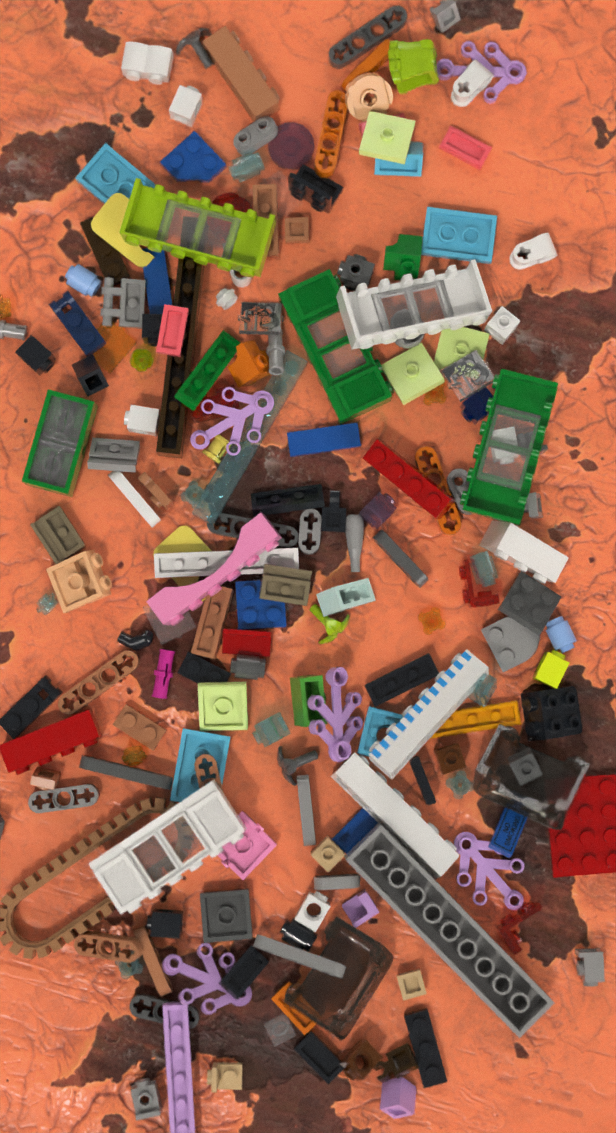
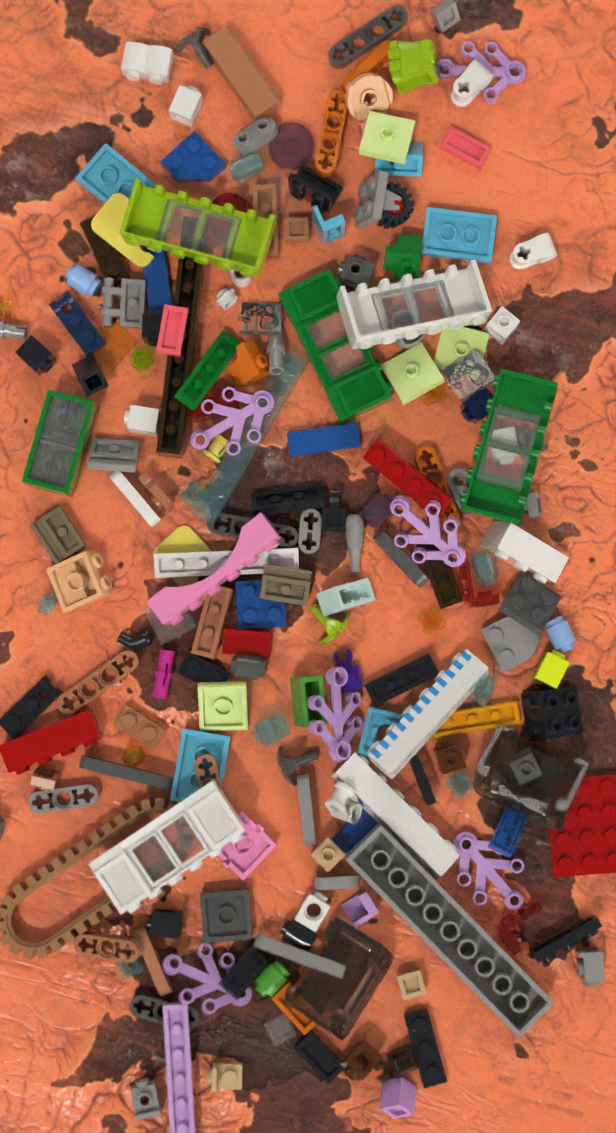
(272, 978): none -> bright green brick
(329, 229): none -> medium azure panel
(344, 804): none -> white piece
(354, 679): none -> dark purple plate
(382, 203): none -> light grey plate
(430, 534): none -> lavender plant
(441, 580): none -> dark brown plate
(566, 939): none -> black plate

